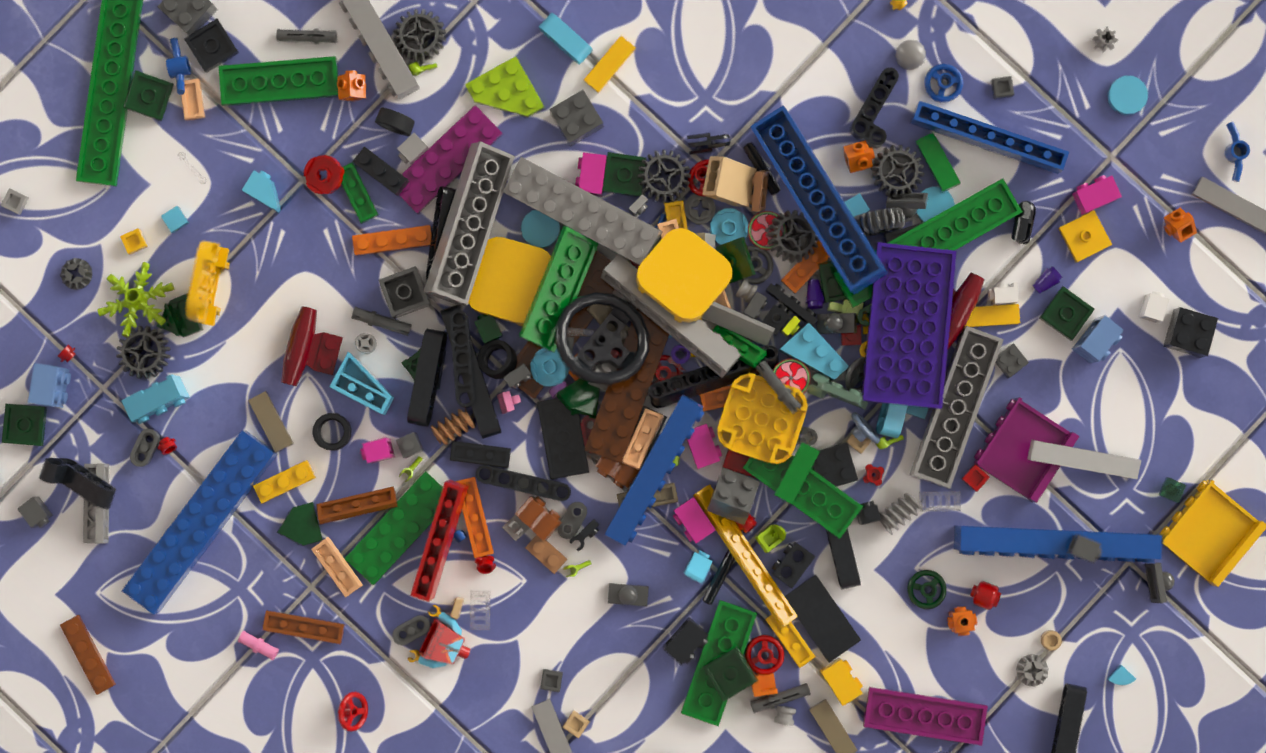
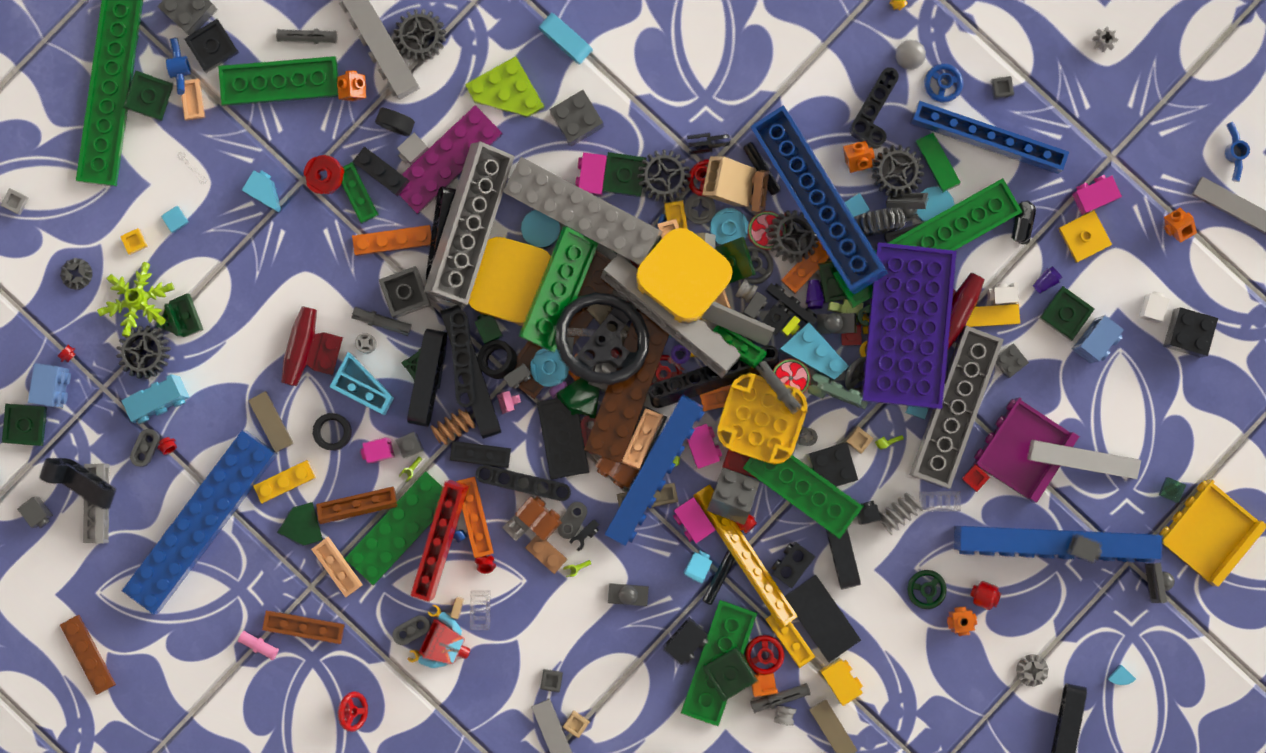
(204, 282): yellow tile -> none
(415, 69): lime hand -> none
(609, 64): yellow tile -> none
(639, 205): light grey plate -> none
(770, 537): lime plate -> none
(797, 473): green tile -> none
(863, 429): sand blue piece -> none
(878, 474): red plate -> none
(891, 420): medium azure beam -> none
(925, 716): magenta plate -> none
(1051, 640): tan tile -> none
(1127, 95): medium azure tile -> none

